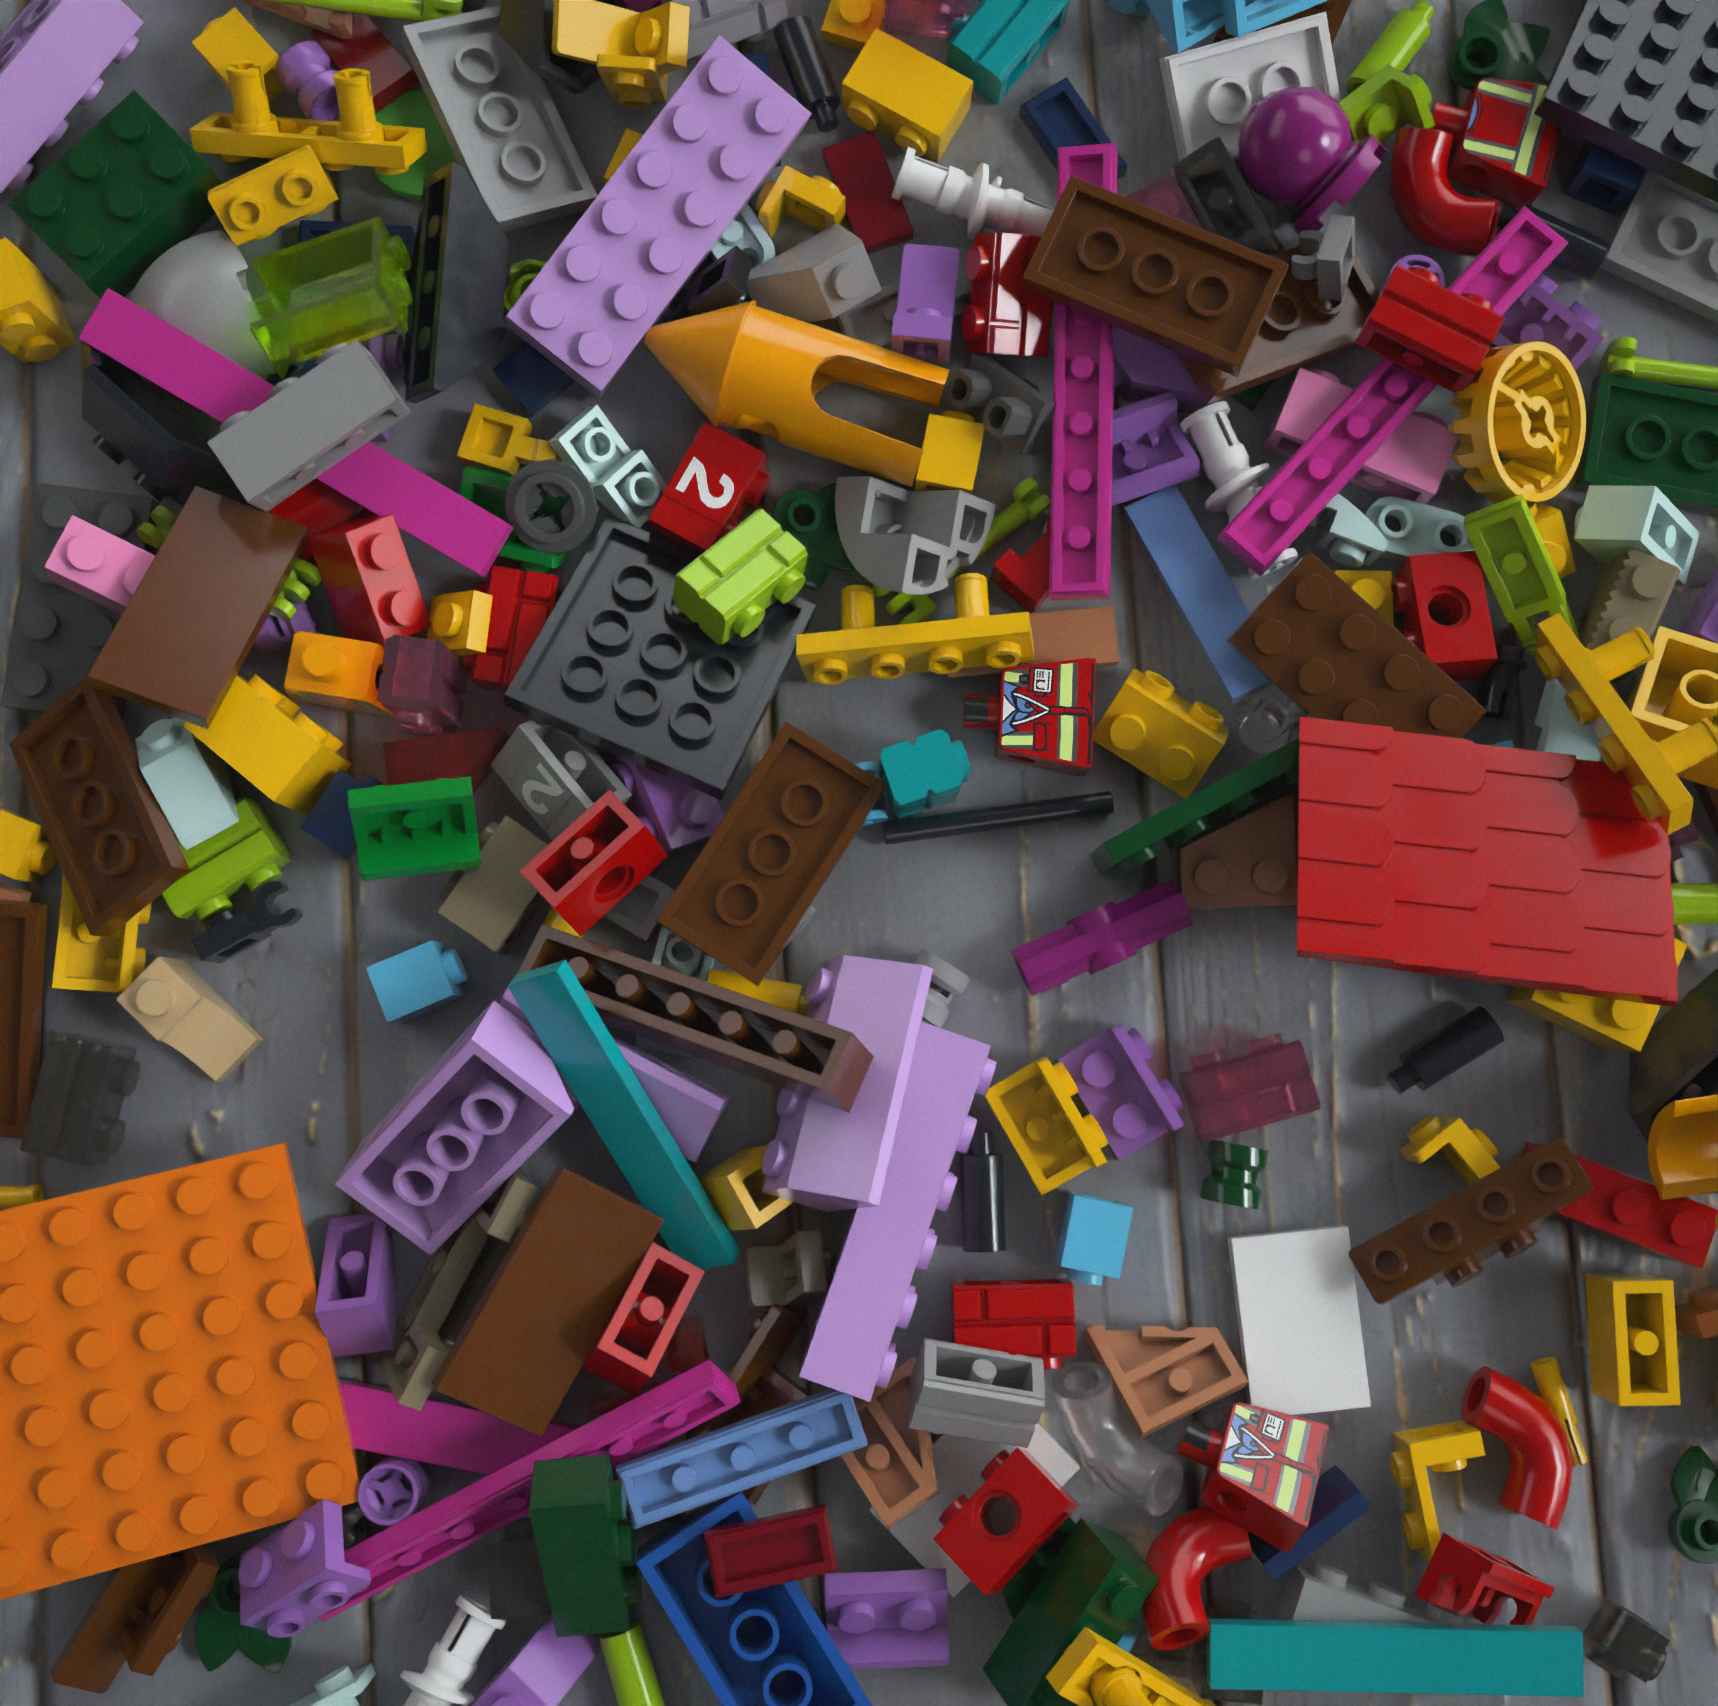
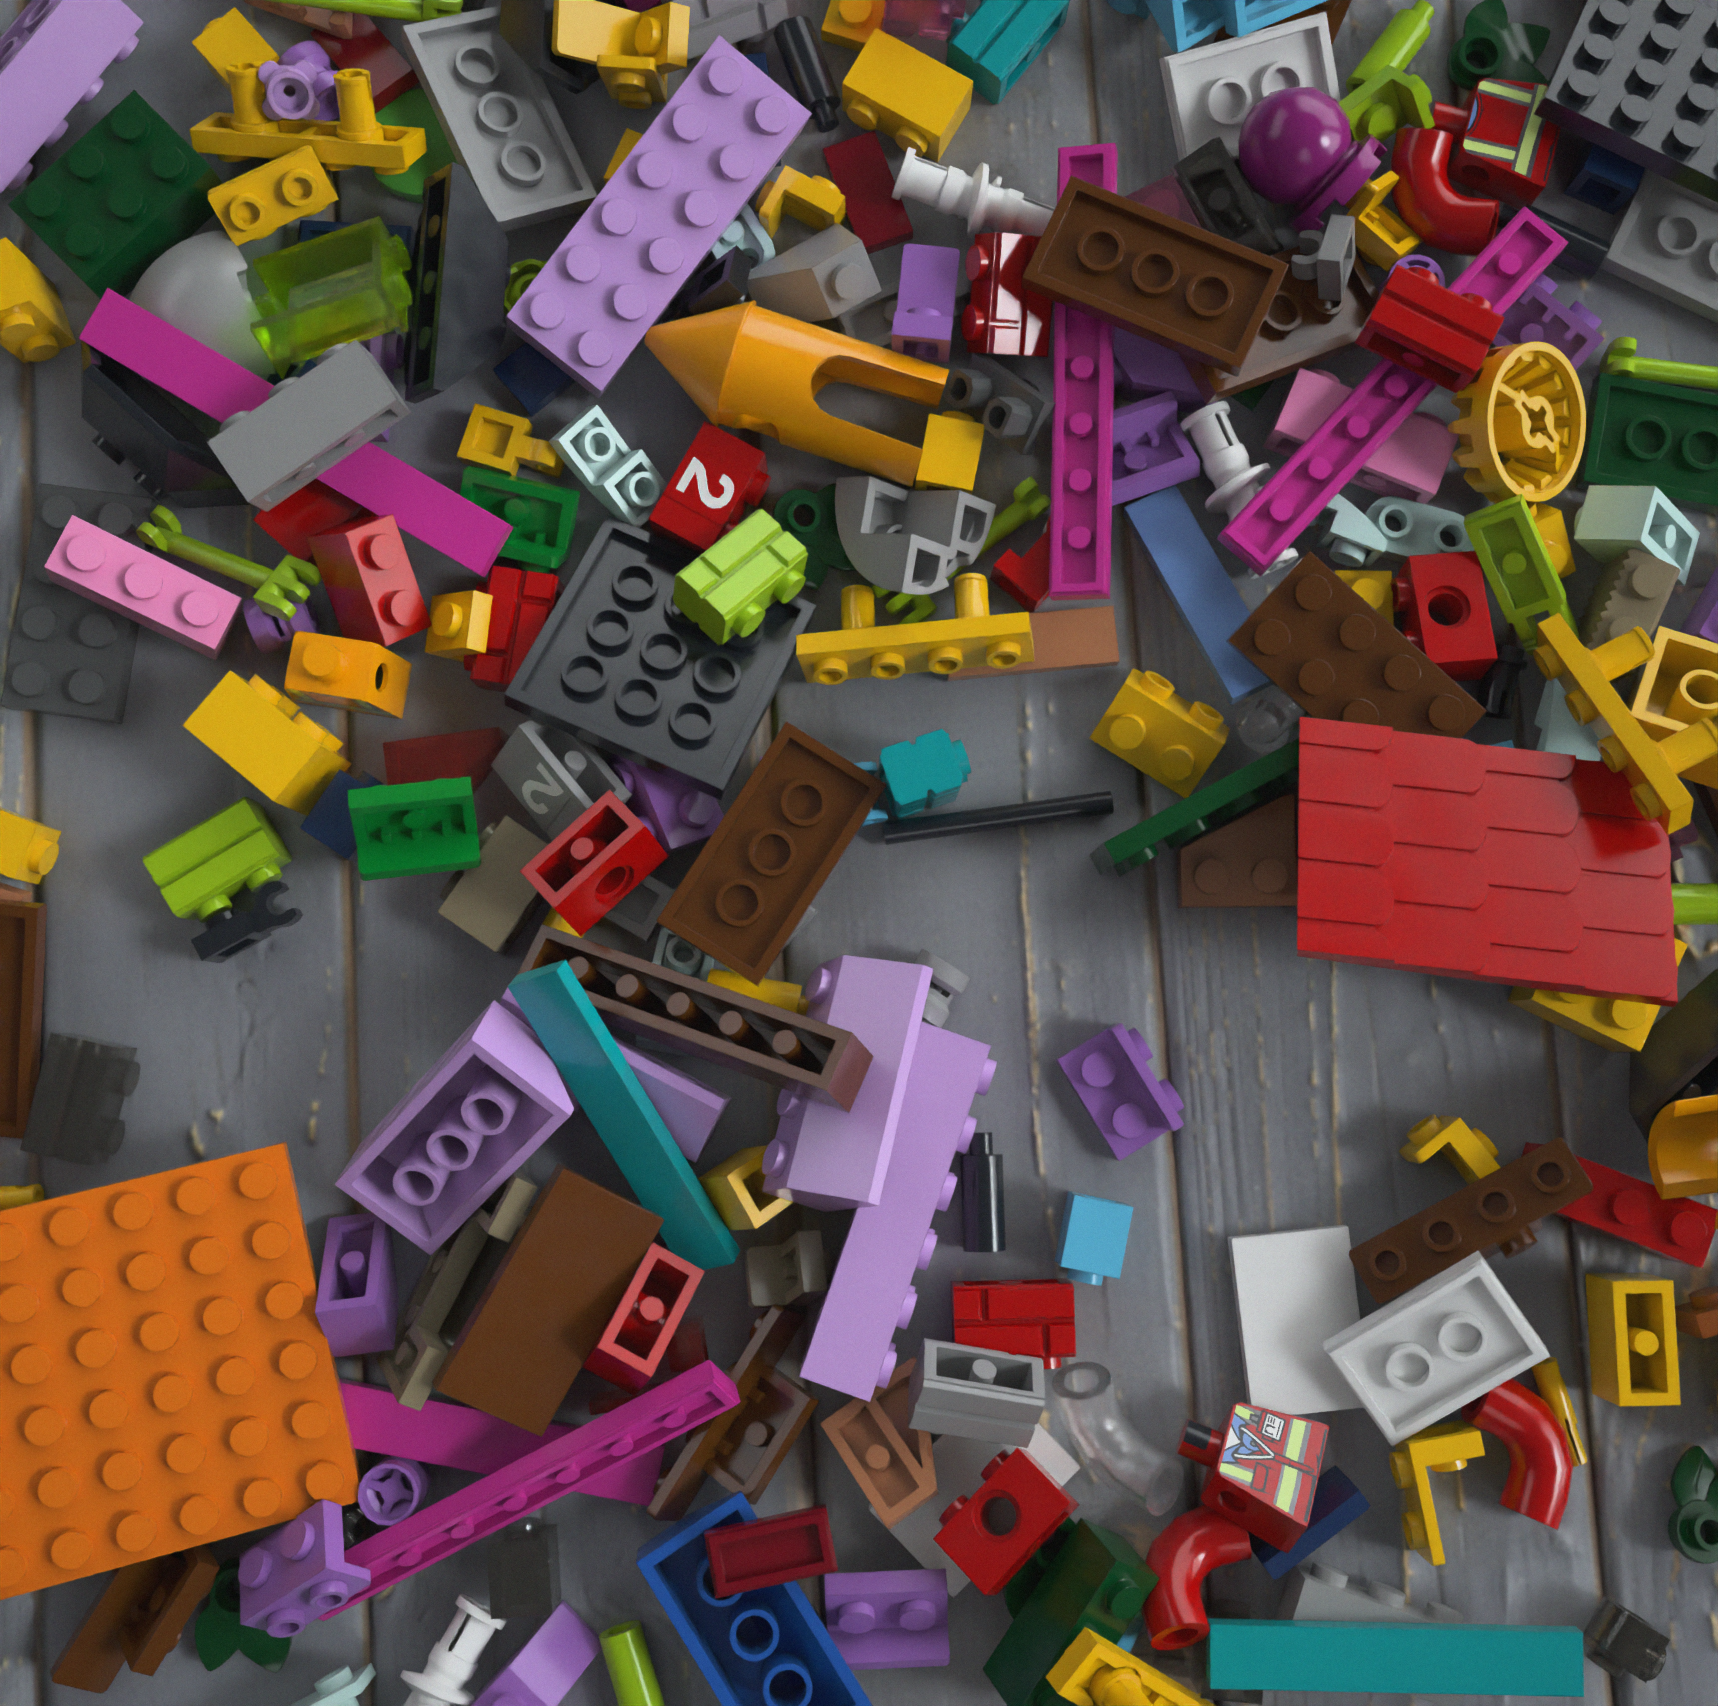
(95, 961): yellow bracket -> none
(98, 808): reddish brown plate -> none
(186, 781): light aqua slope -> none
(189, 1017): tan arch -> none
(199, 608): reddish brown tile -> none
(277, 103): none -> lavender plate
(417, 981): medium azure brick -> none
(422, 685): clear pink brick -> none
(546, 531): dark grey gear -> none
(584, 1545): dark green brick -> none
(740, 1456): medium blue tile -> none
(1040, 715): torso -> none
(1045, 1124): yellow bracket -> none
(1063, 120): dark blue tile -> none
(1102, 937): magenta piece -> none
(1165, 1372): nougat wing -> none
(1234, 1174): dark green wheel -> none
(1249, 1088): clear pink brick -> none
(1378, 232): none -> yellow bracket
(1435, 1348): none -> white tile
(1446, 1051): black cylinder -> none
(1479, 1582): red hinge -> none

